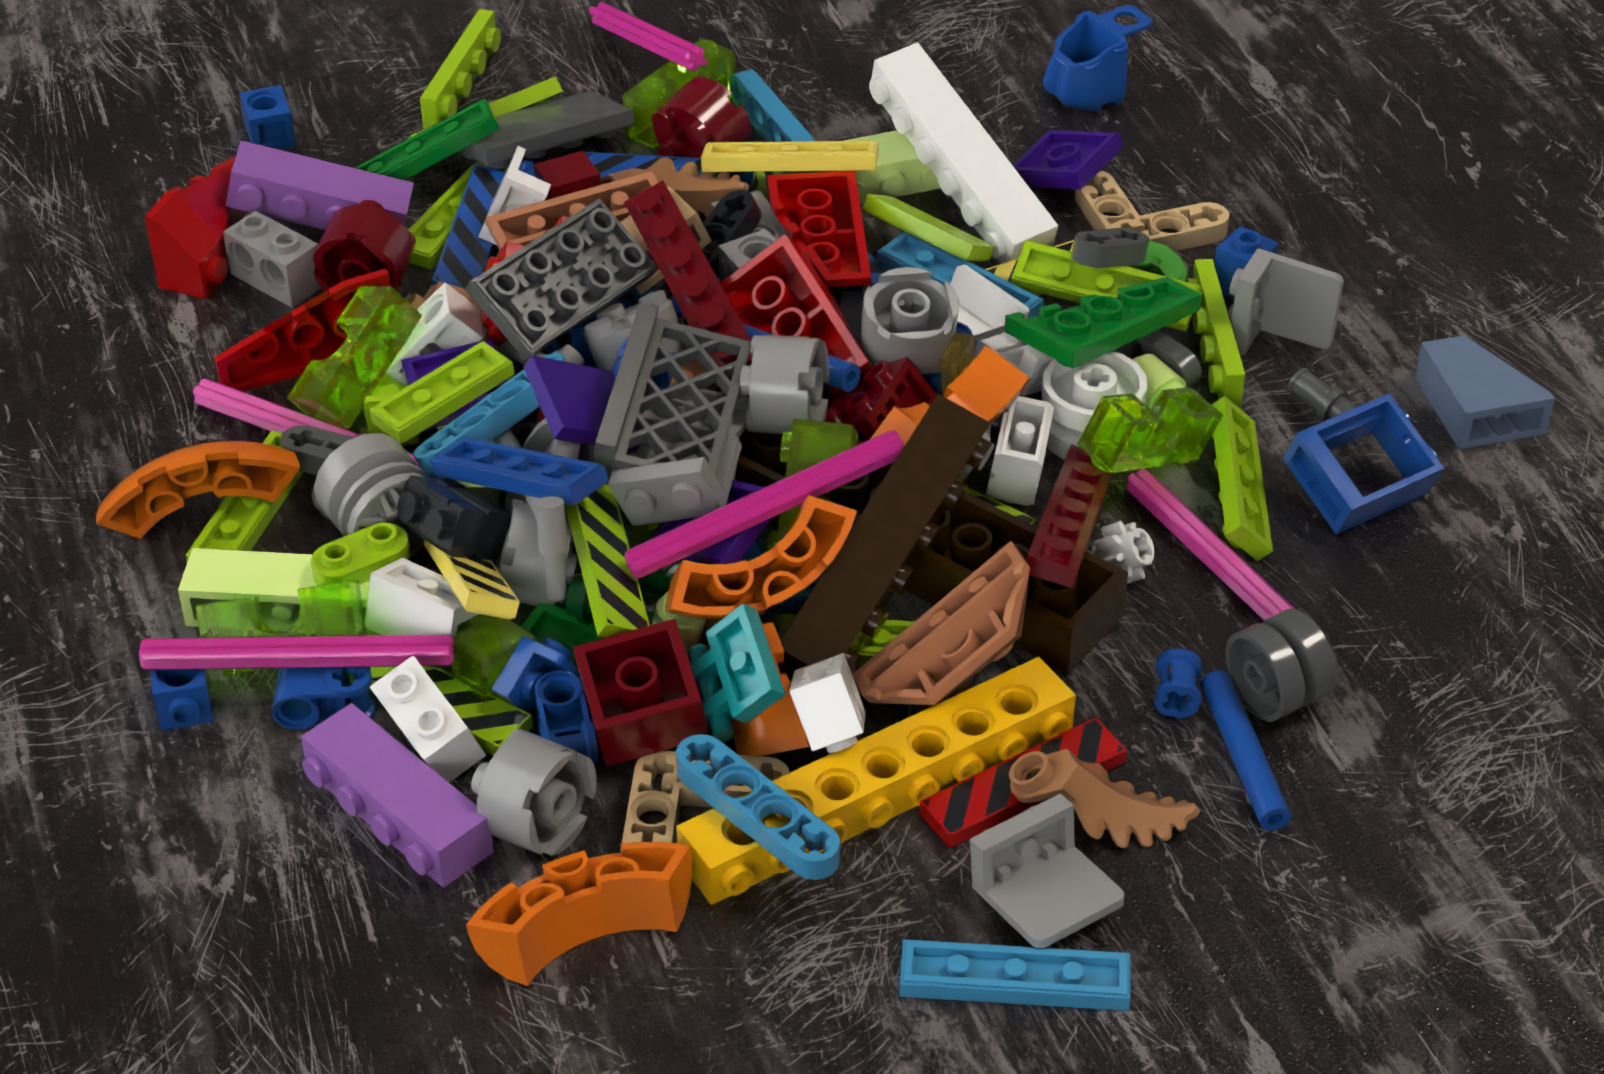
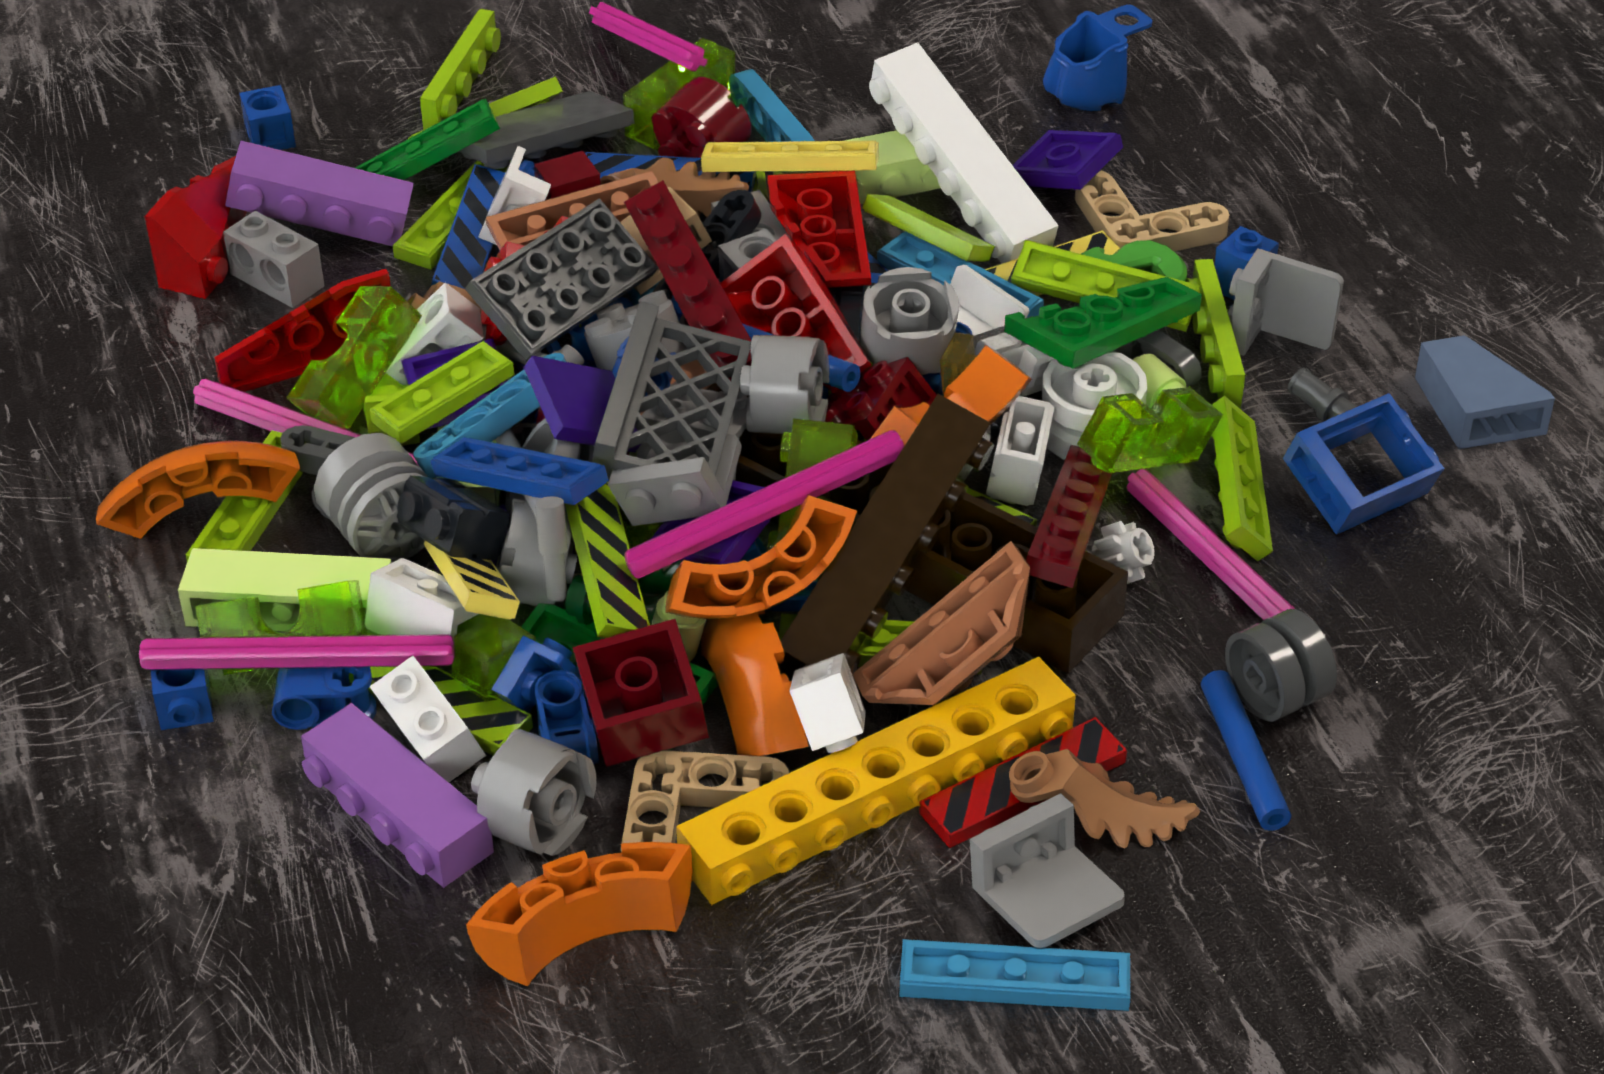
(359, 554): lime plate -> none
(361, 242): dark red brick -> none
(742, 664): teal plate -> none
(763, 801): dark azure beam -> none
(1110, 247): dark grey beam -> none
(1178, 683): blue bush -> none

